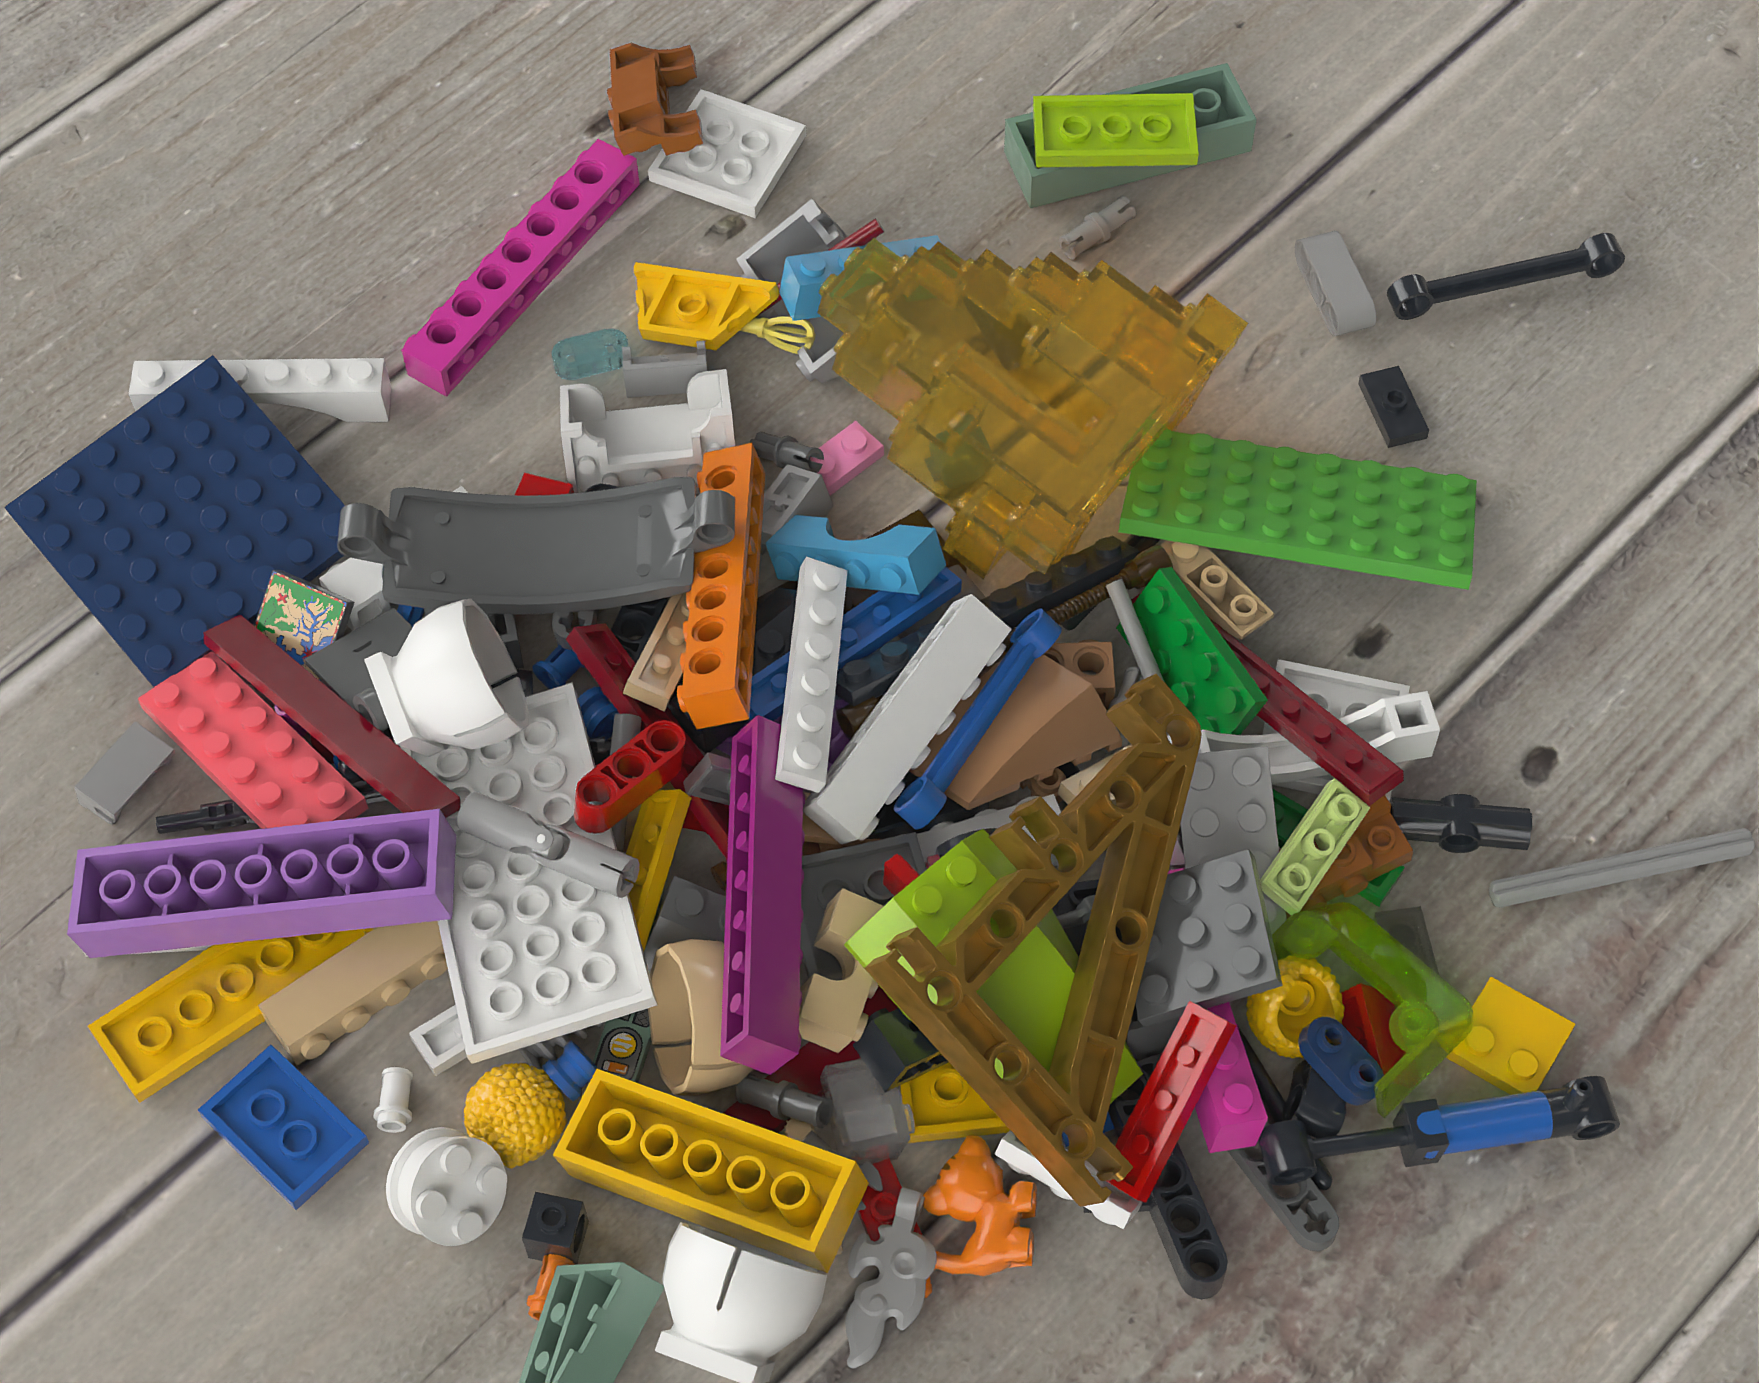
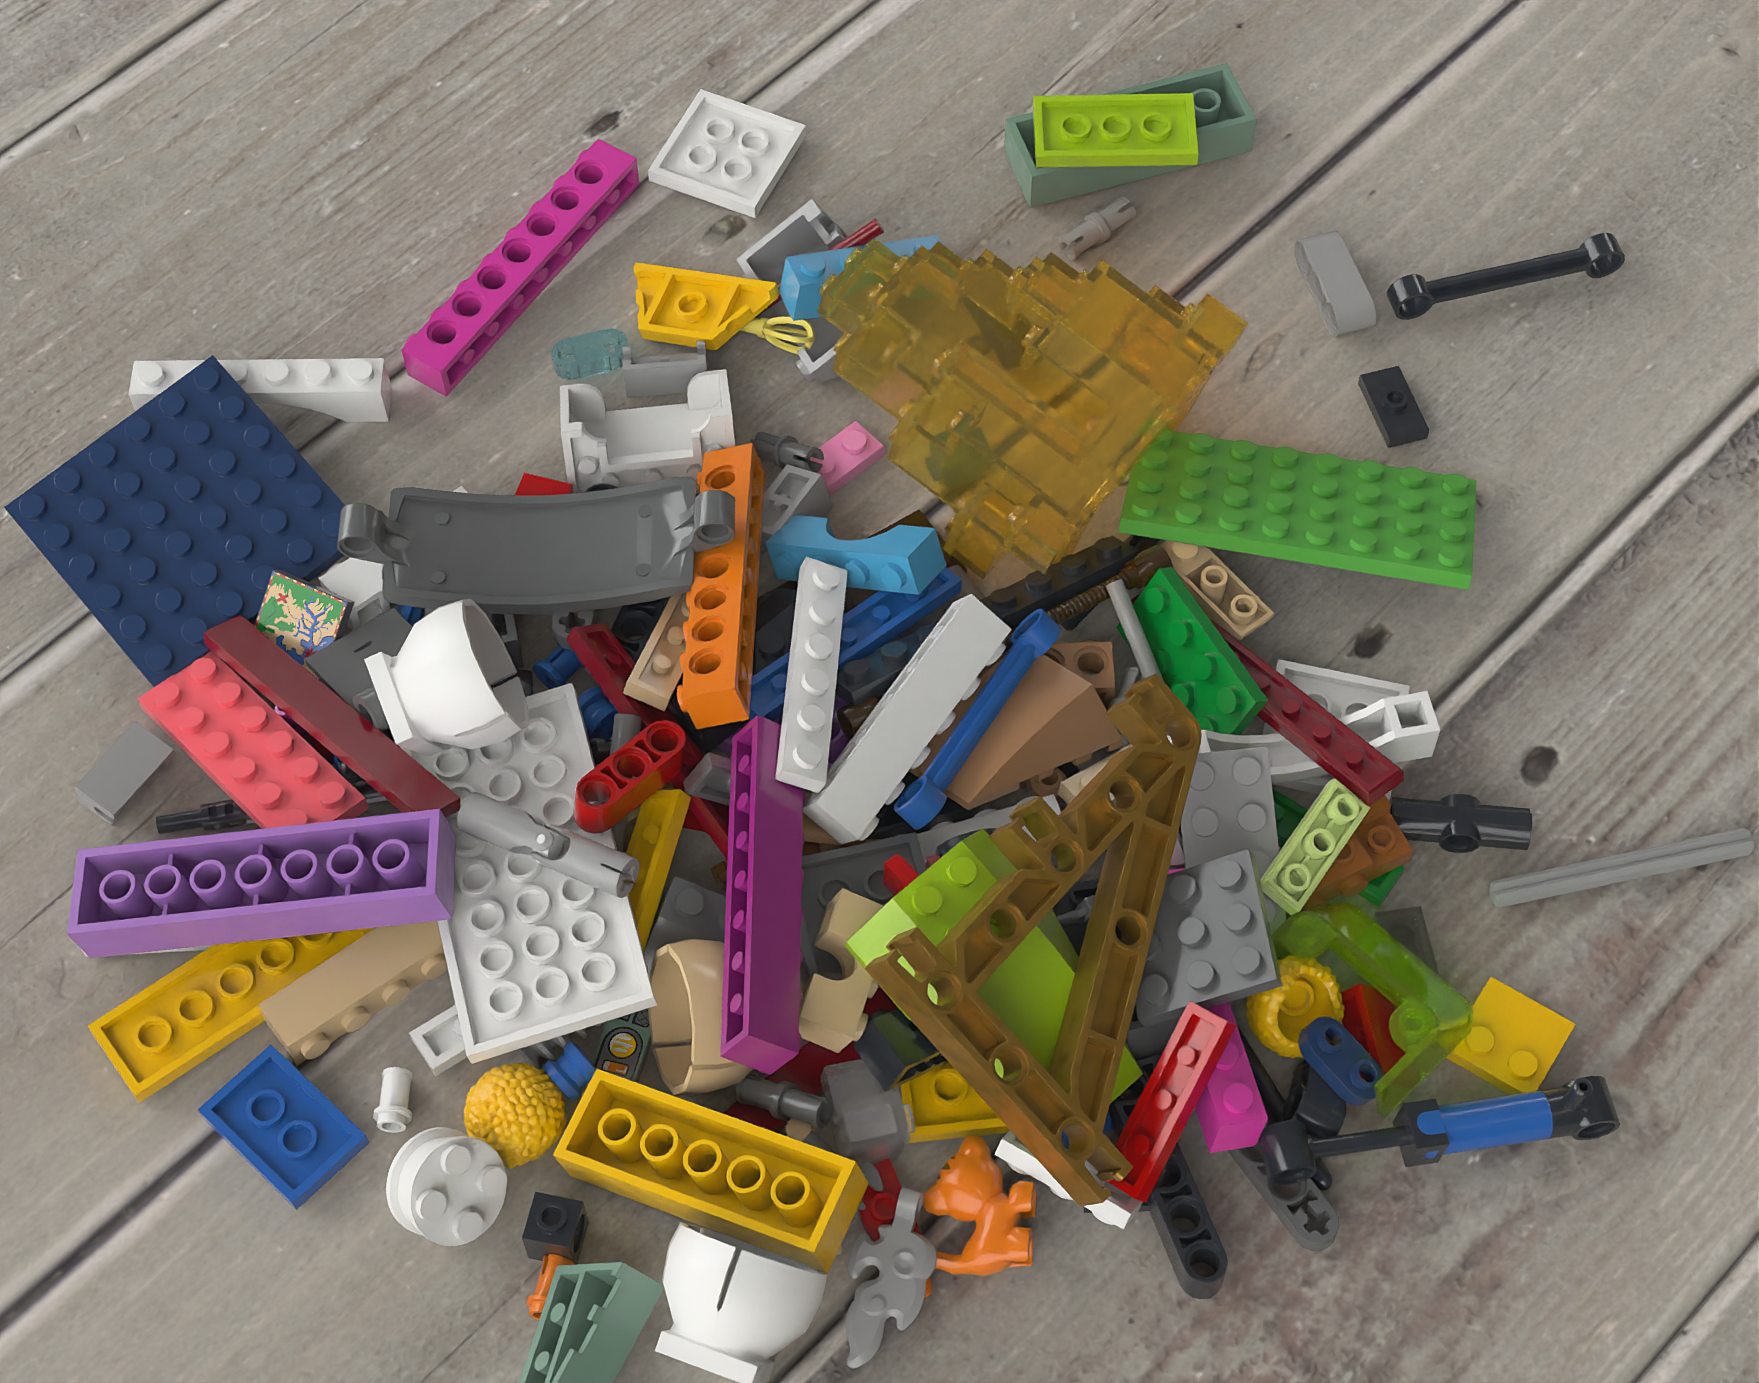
(642, 99): dark orange bracket -> none

